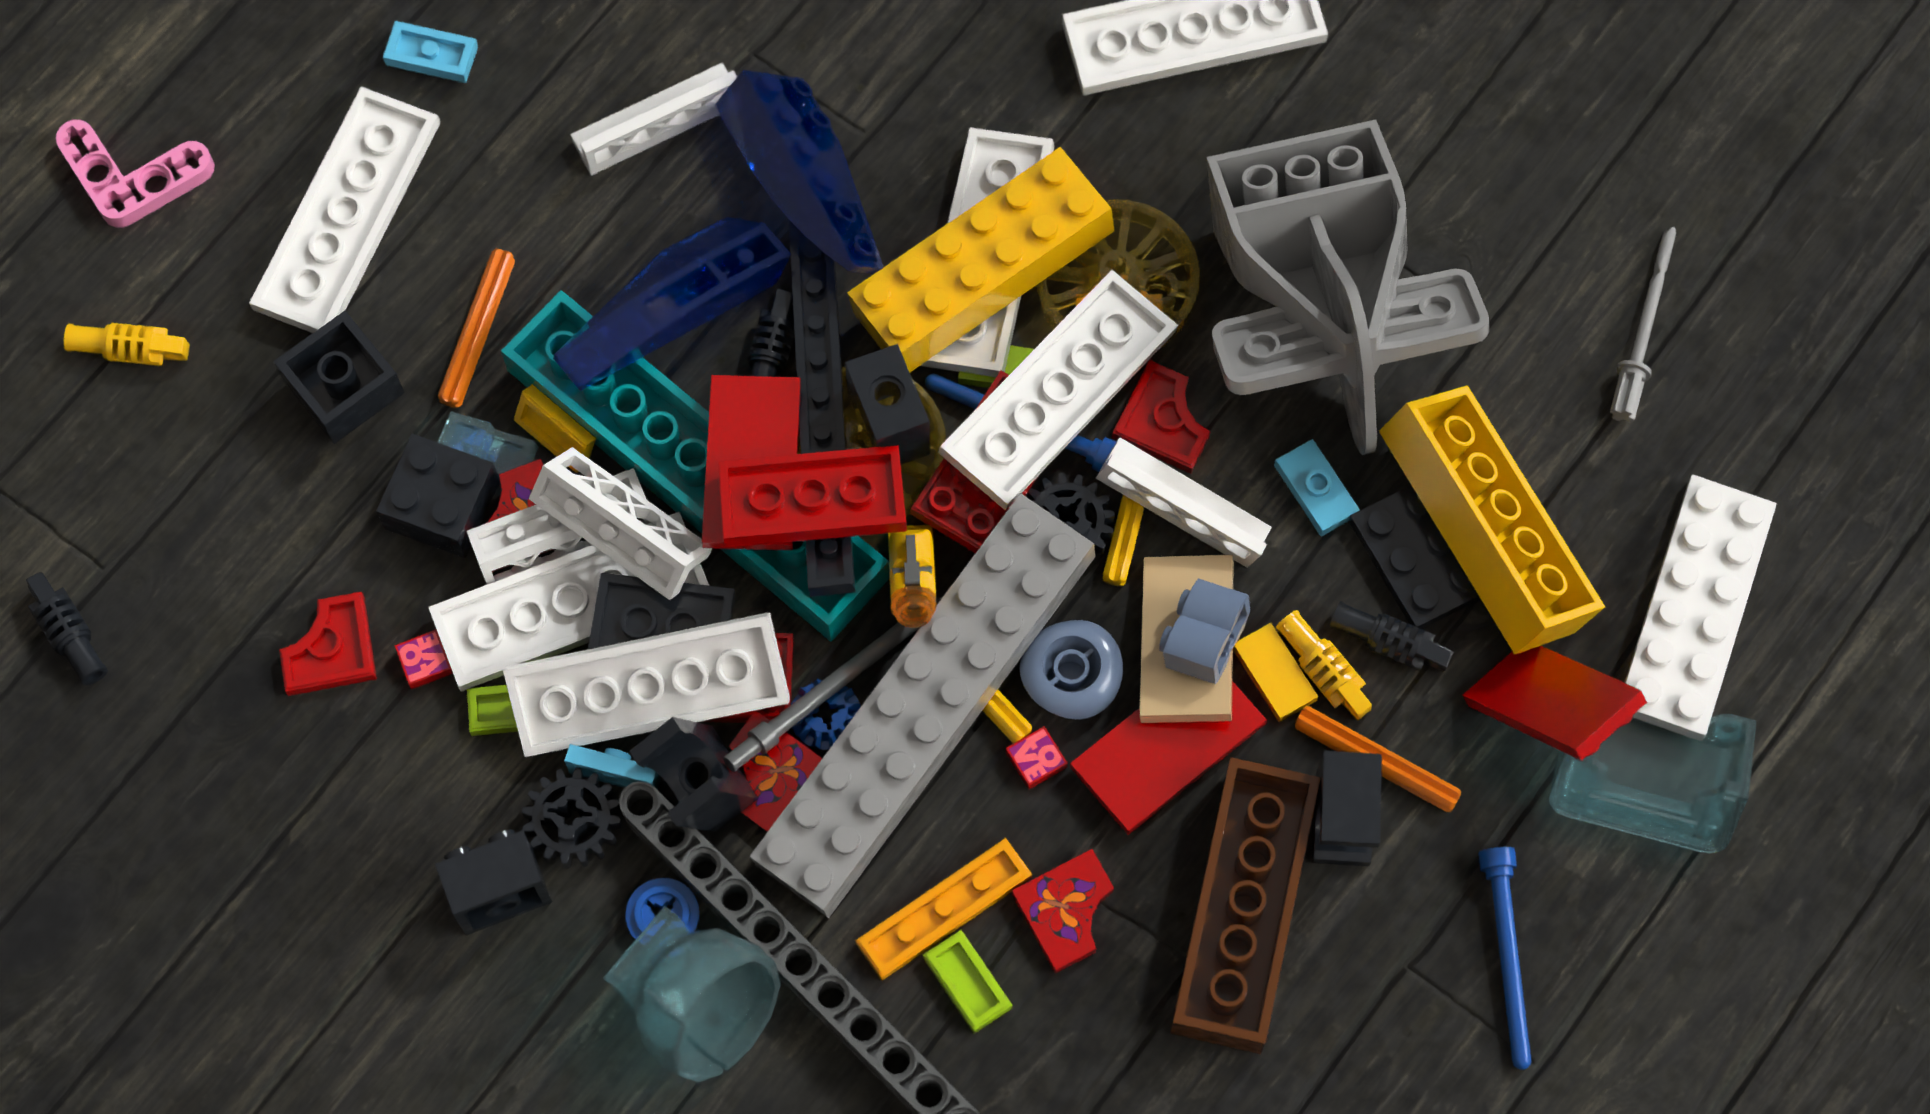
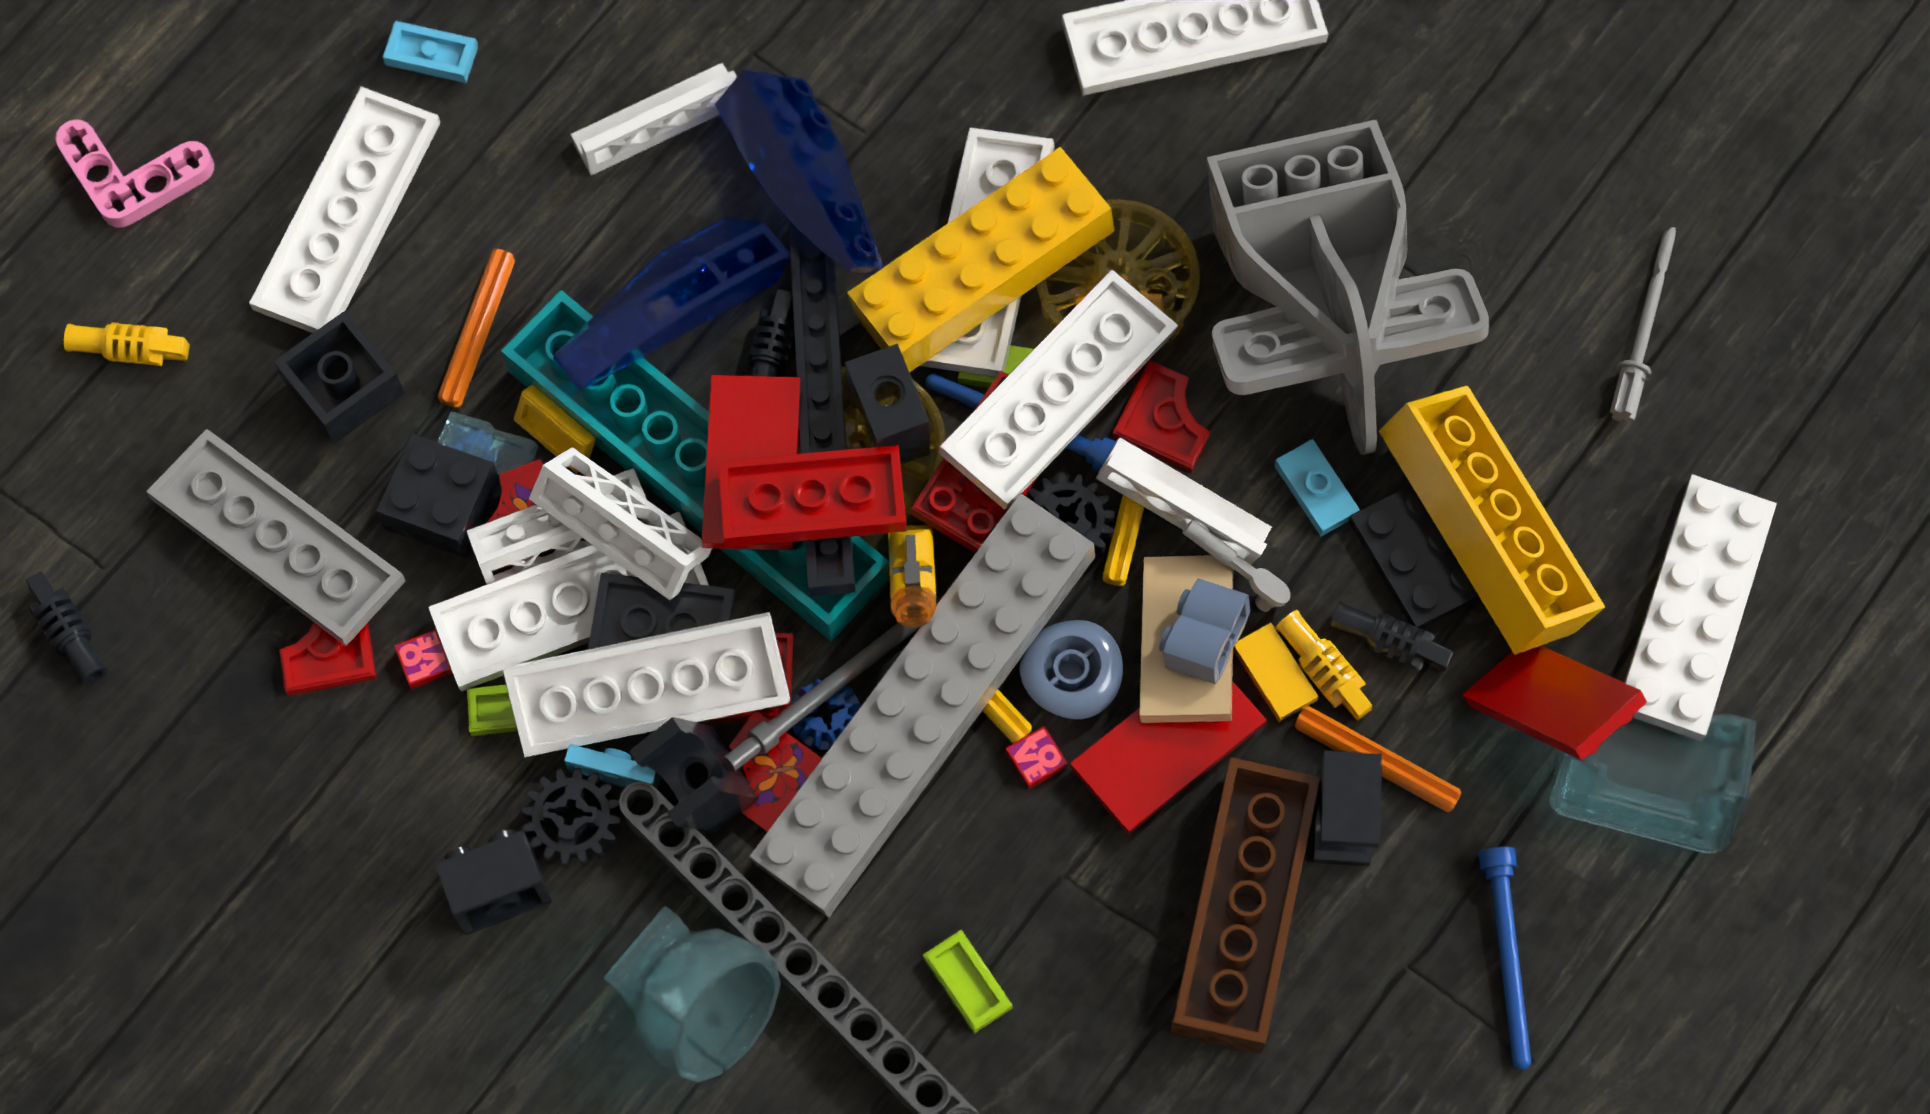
(276, 537): none -> light grey plate
(661, 893): blue gear -> none
(943, 909): light orange tile -> none
(1062, 908): red tile -> none
(1270, 588): none -> light grey piece

